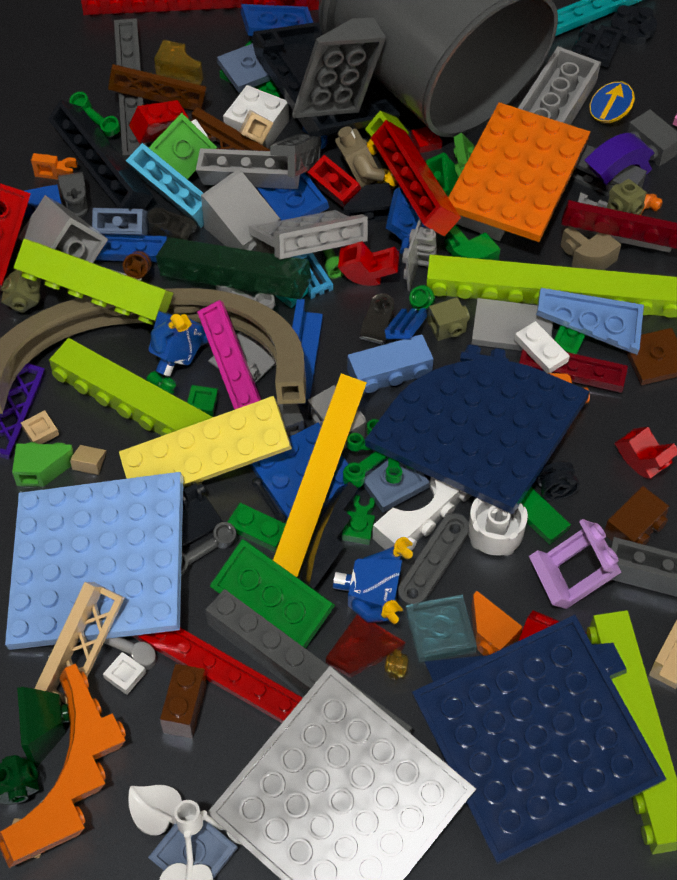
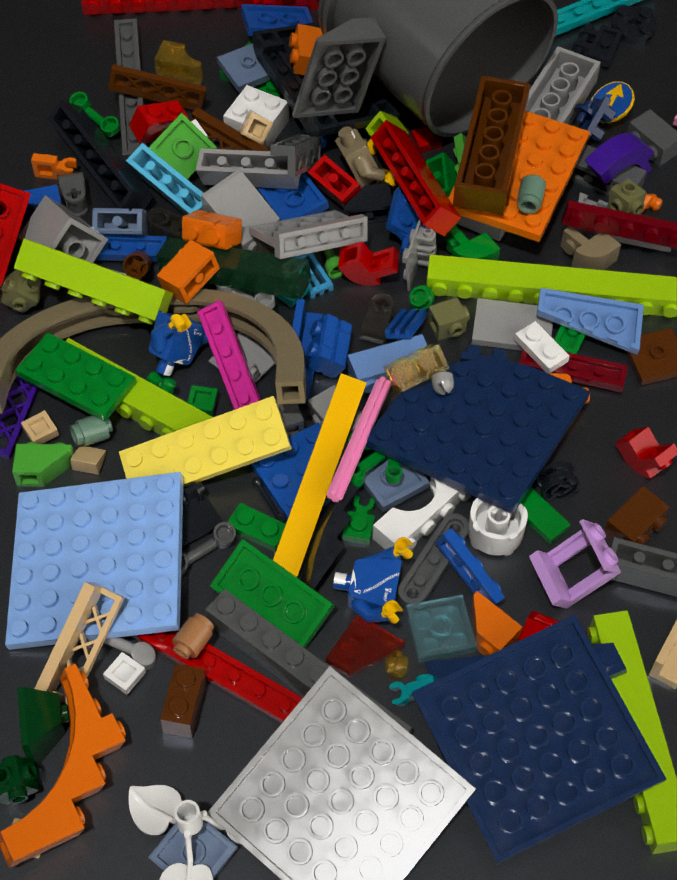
(76, 376): none -> green plate
(90, 430): none -> sand green brick
(188, 271): none -> orange brick
(192, 636): none -> medium nougat brick
(212, 229): none -> orange brick
(302, 46): none -> orange brick
(329, 345): none -> blue brick
(358, 440): none -> bright pink axle
(407, 689): none -> teal plate
(416, 367): none -> clear yellow brick
(442, 382): none -> light grey hinge
(468, 566): none -> blue plate
(491, 145): none -> reddish brown brick
(531, 193): none -> sand green brick
(590, 115): none -> dark blue hips

